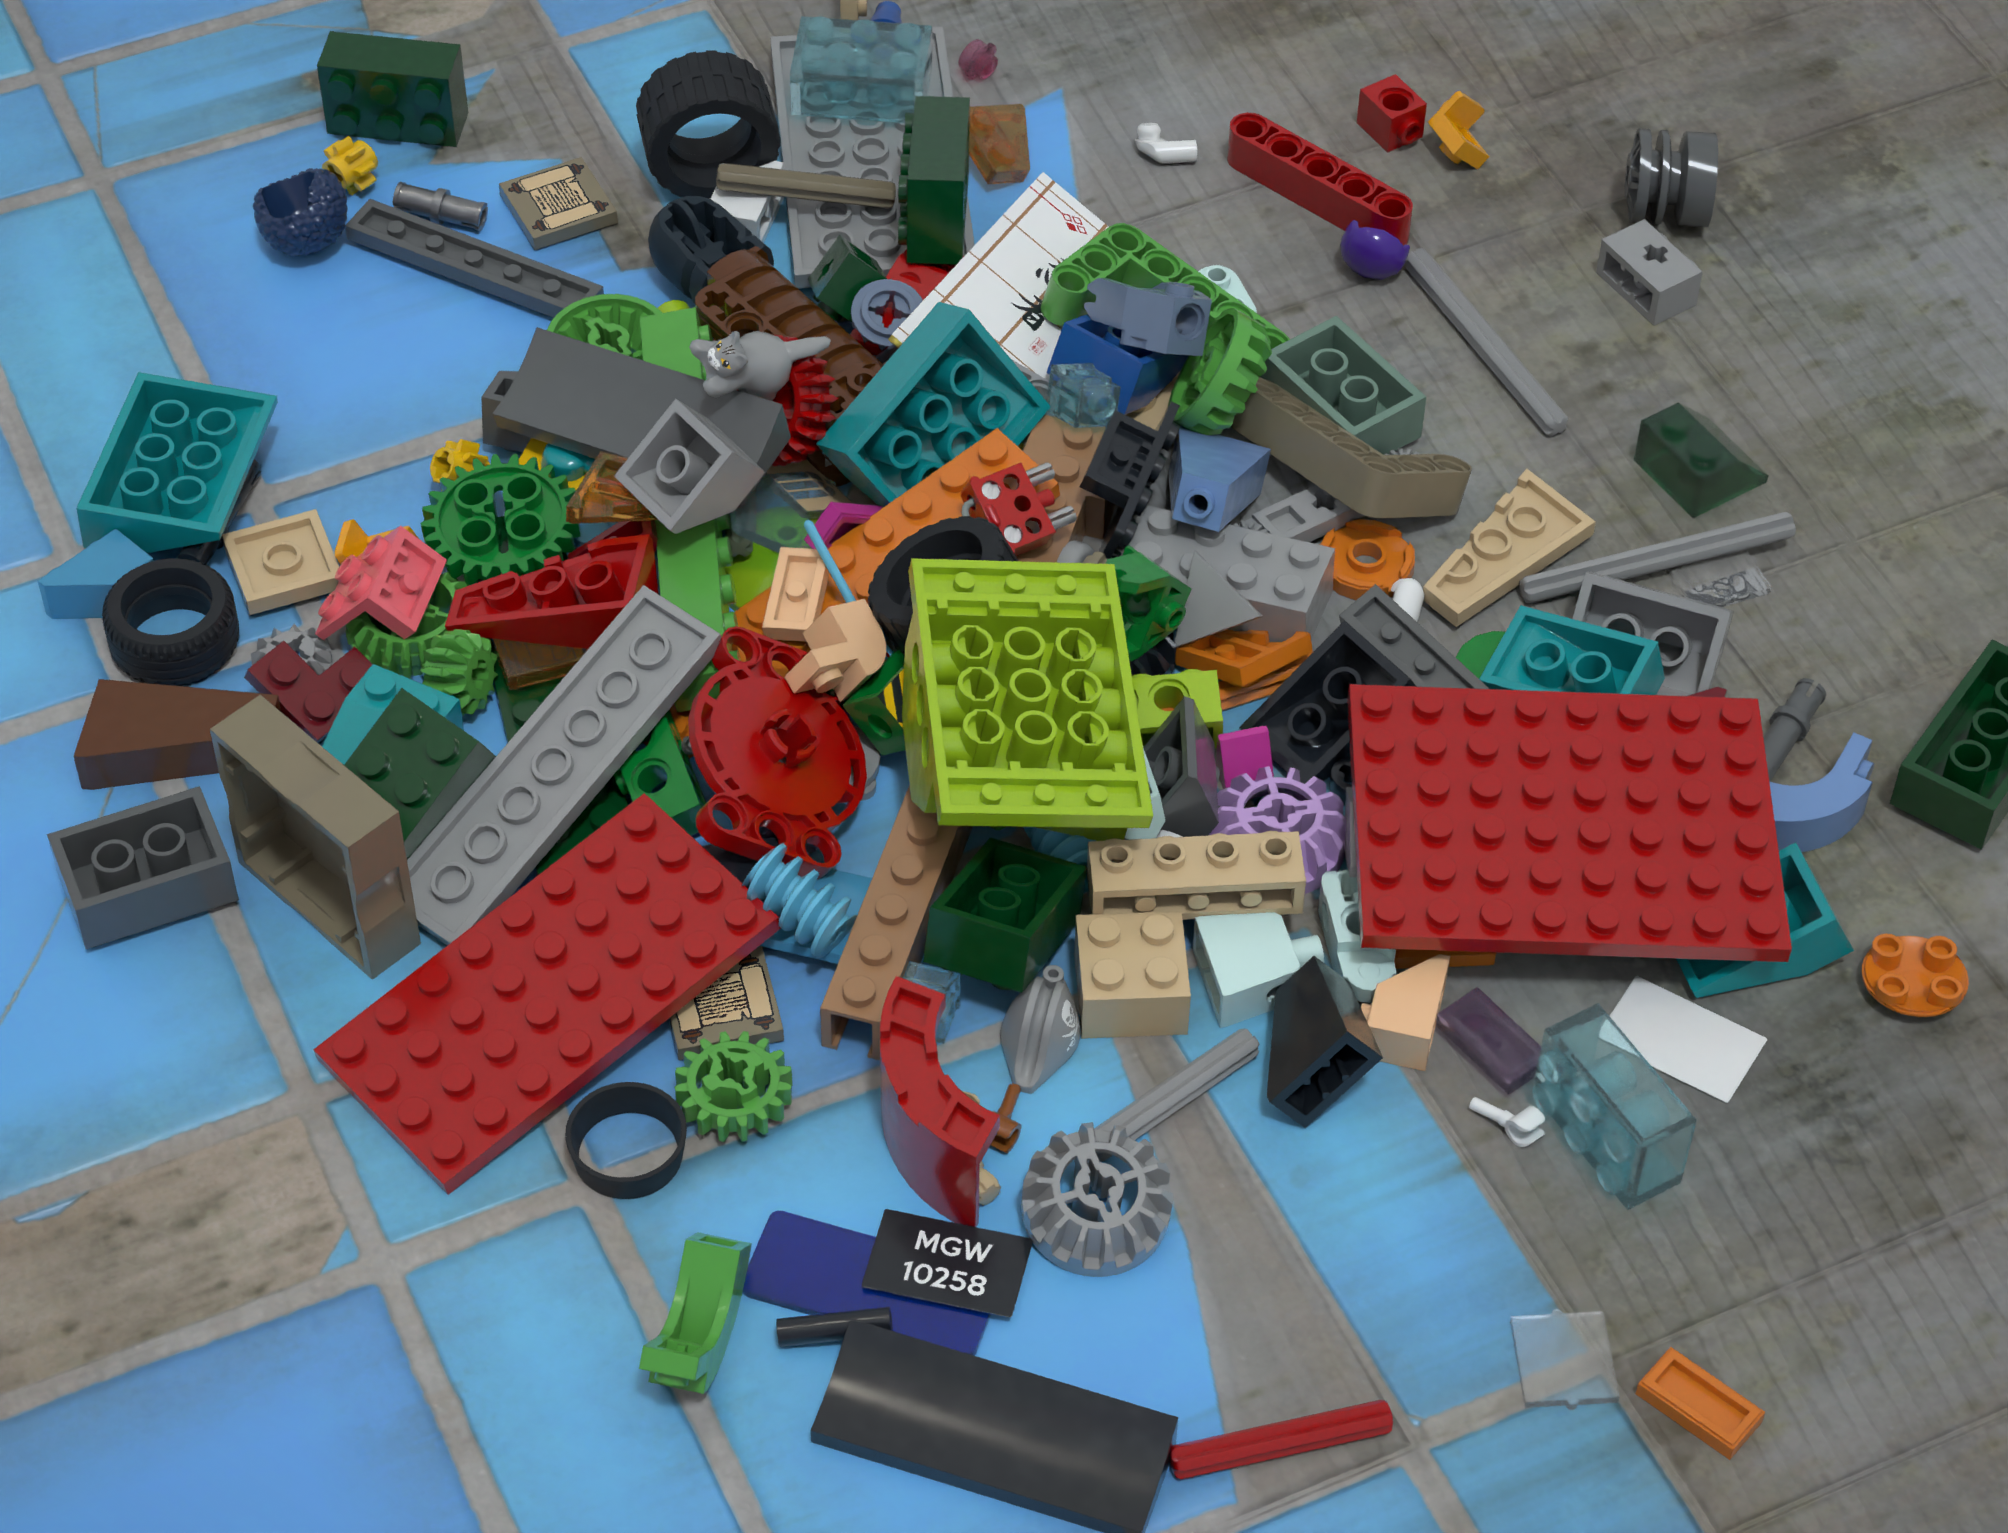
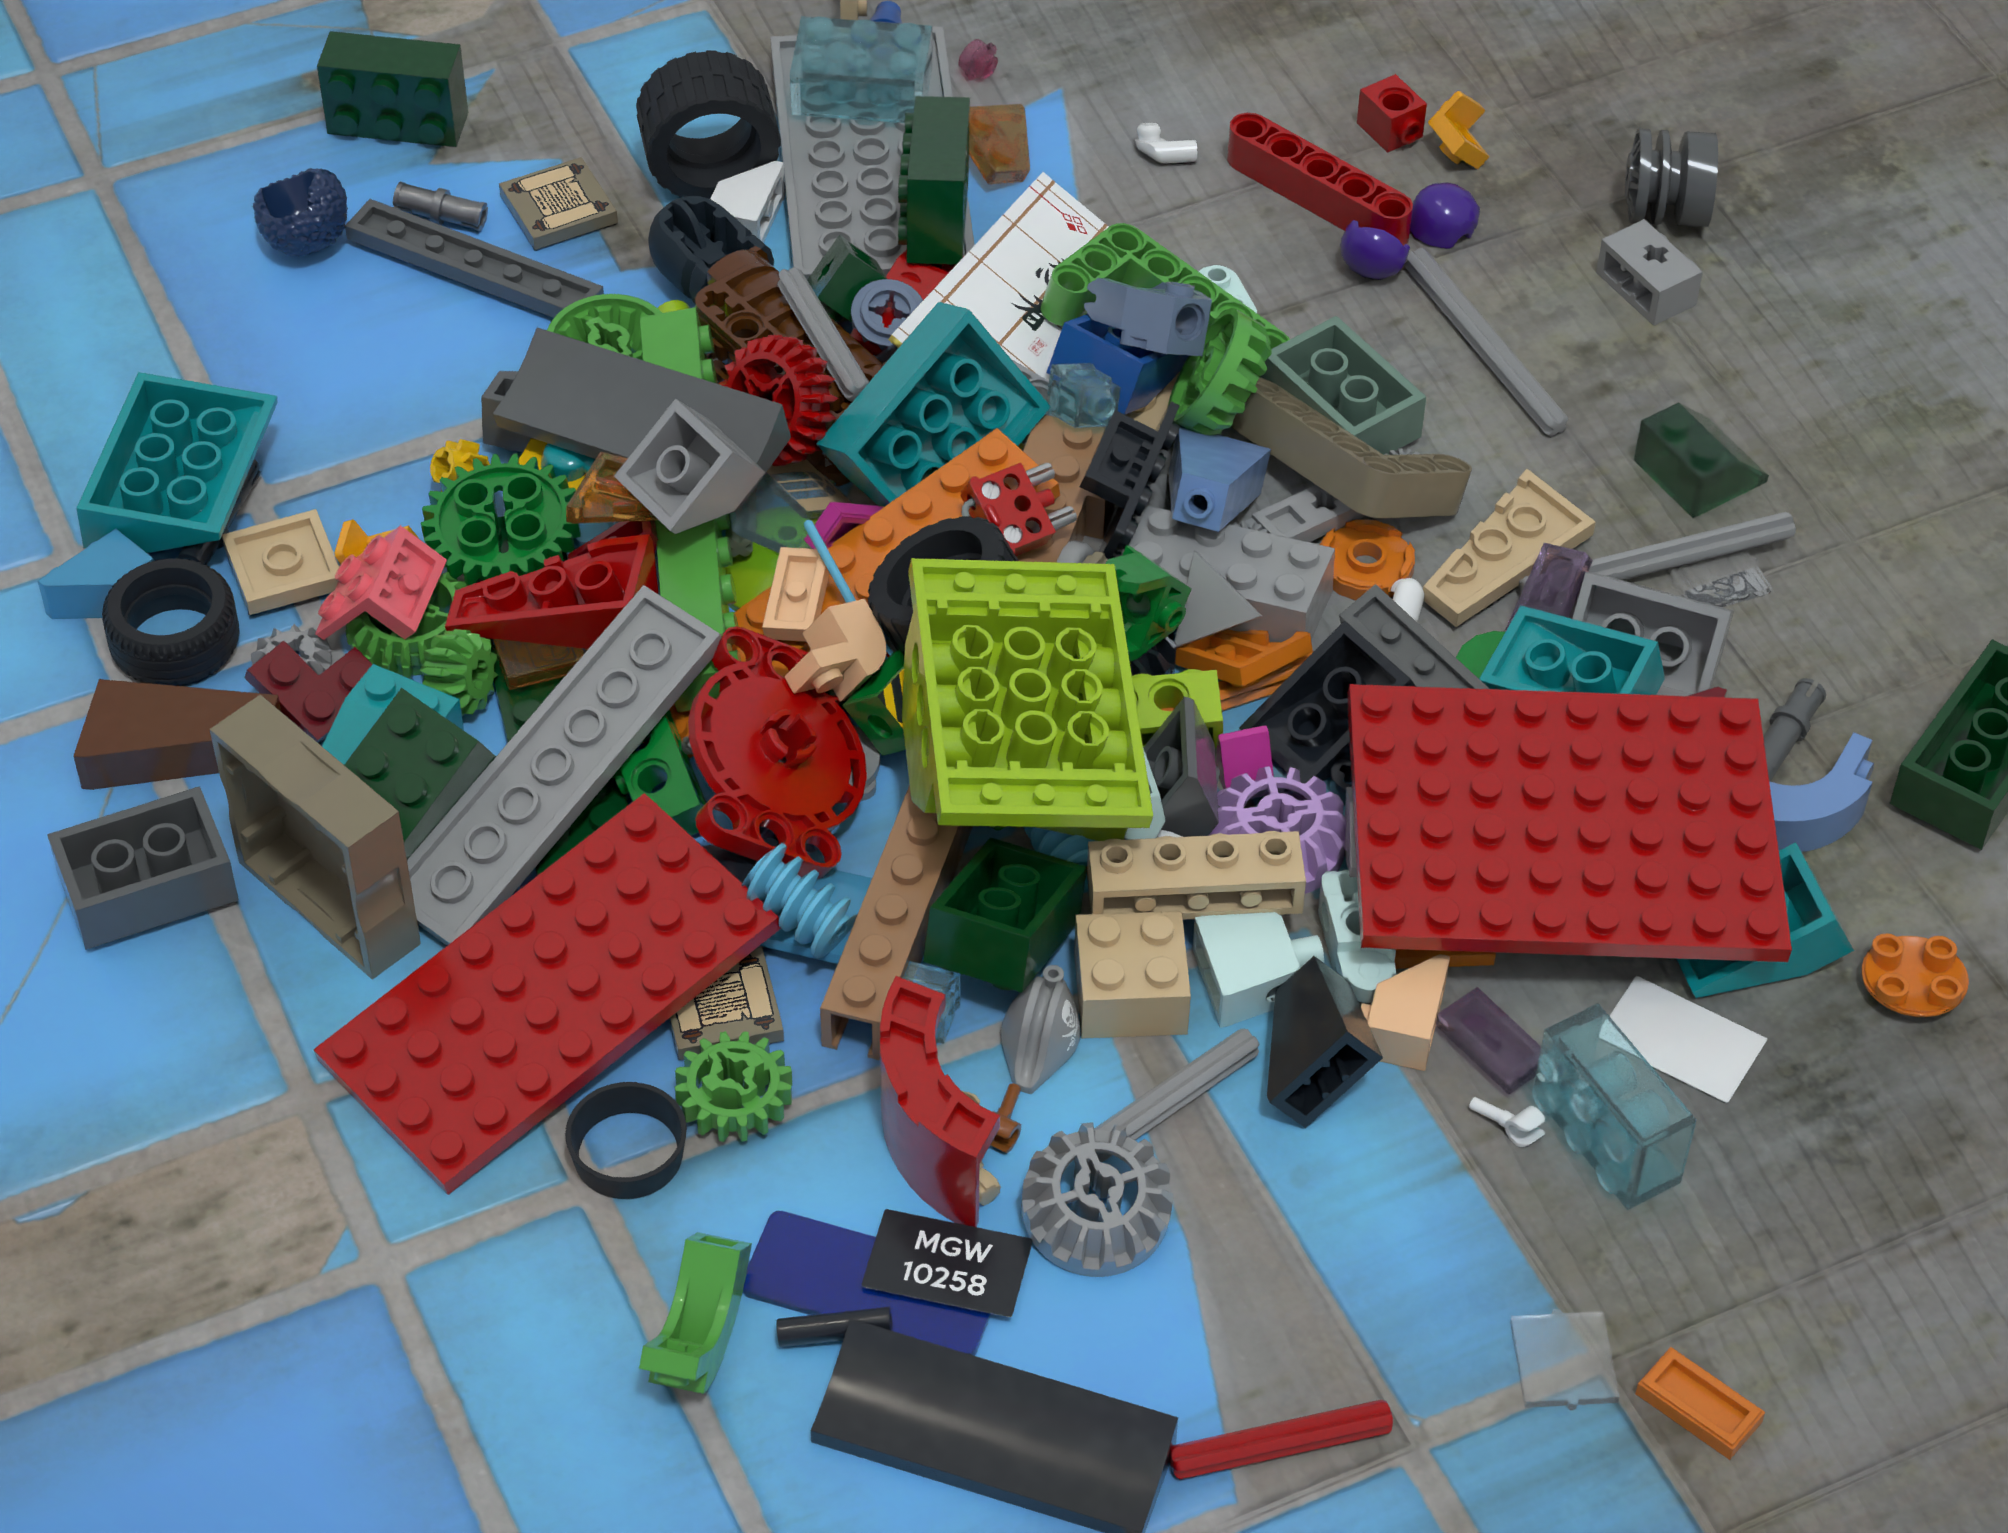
(351, 164): yellow gear -> none
(753, 363): light grey animal -> none
(805, 185): dark tan axle -> none
(822, 332): none -> light grey axle
(1444, 215): none -> dark purple hair
(1554, 580): none -> clear purple plate

